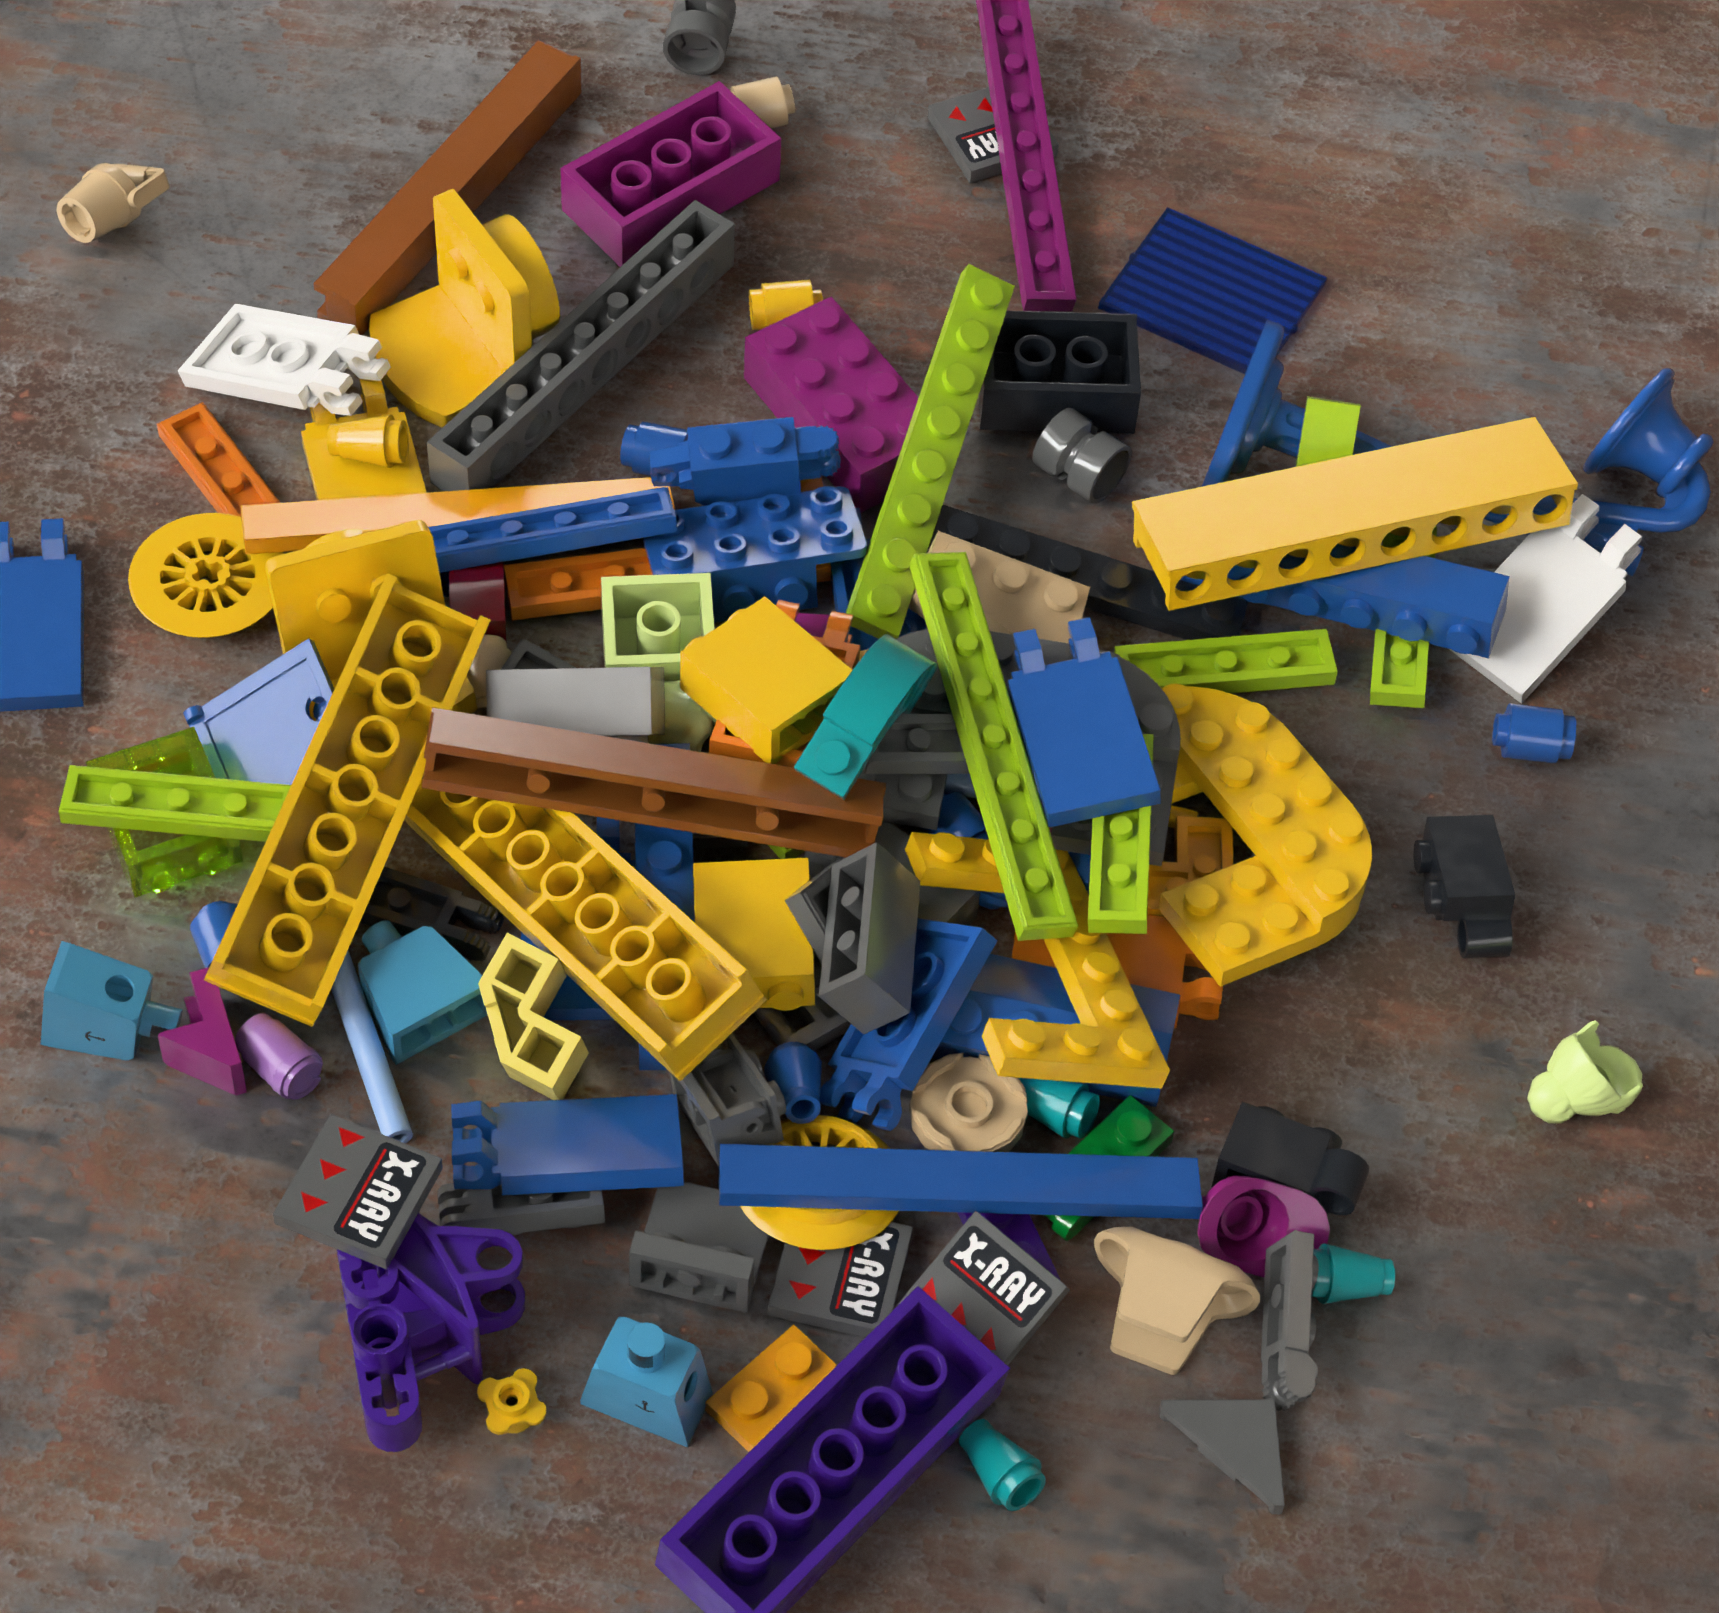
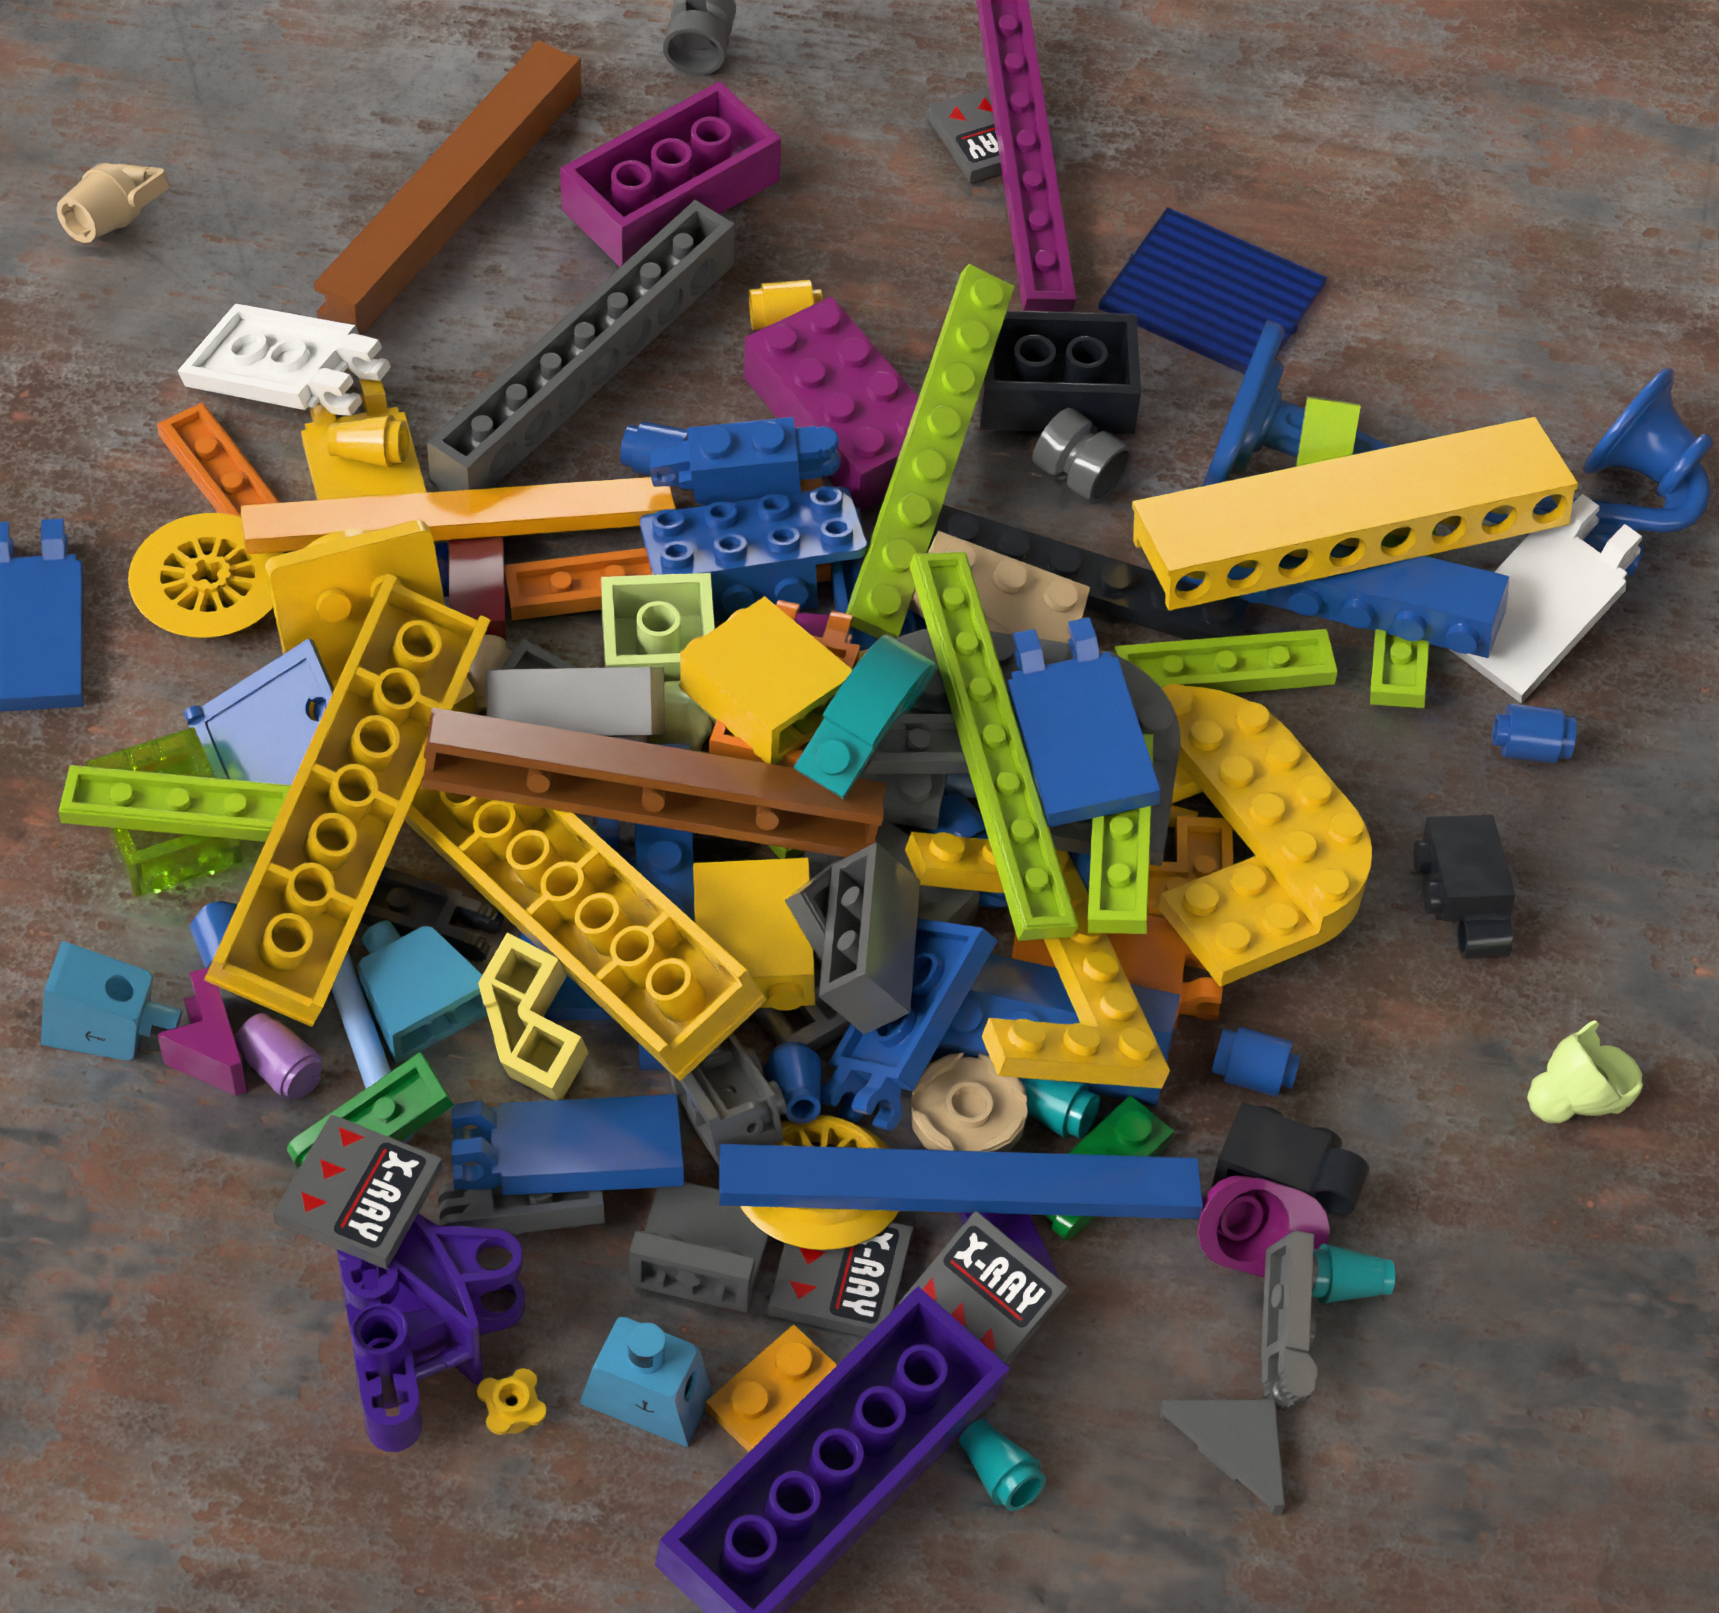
(391, 1106): none -> green plate
(474, 323): yellow piece -> none
(553, 529): blue tile -> none
(767, 100): tan brick -> none
(1168, 1295): tan piece -> none
(1255, 1061): none -> blue brick

